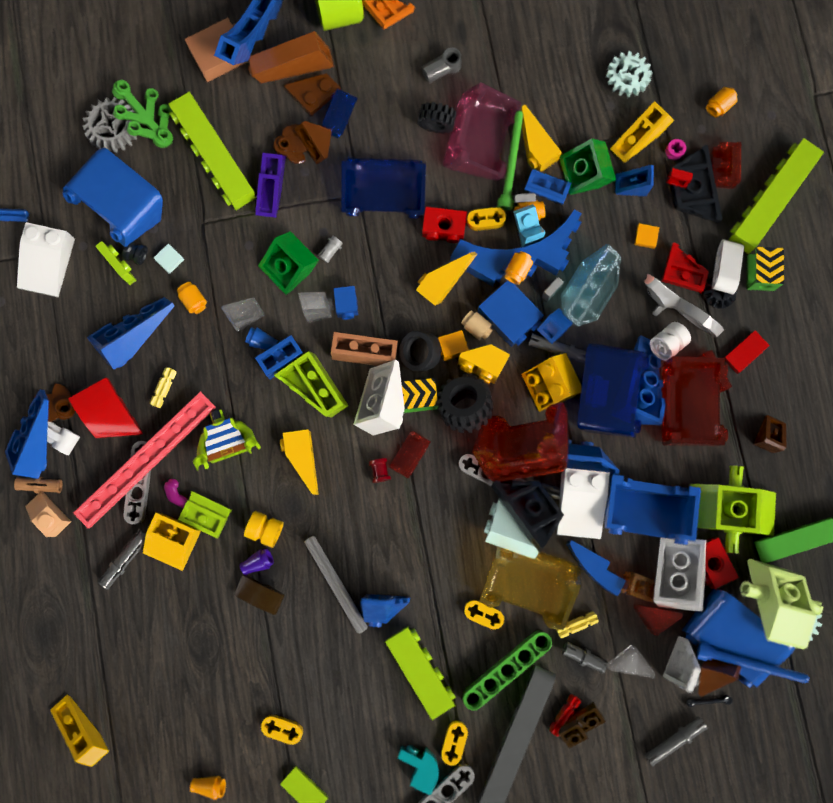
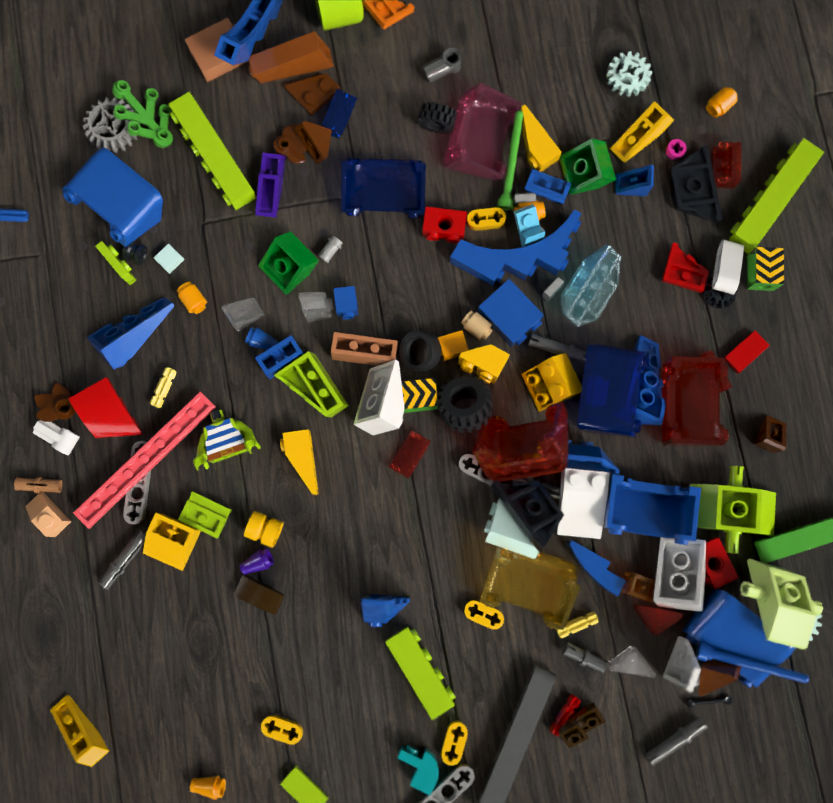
(28, 446): blue wedge -> none
(43, 259): white slope -> none
(172, 494): magenta arm -> none
(336, 584): light grey axle -> none
(379, 470): dark red bush -> none
(439, 282): yellow slope -> none
(503, 680): bright green beam -> none
(518, 267): light orange brick -> none
(554, 326): blue brick -> none
(646, 236): light orange tile -> none
(668, 299): light grey animal -> none
(670, 341): white wheel -> none
(679, 178): red tile -> none

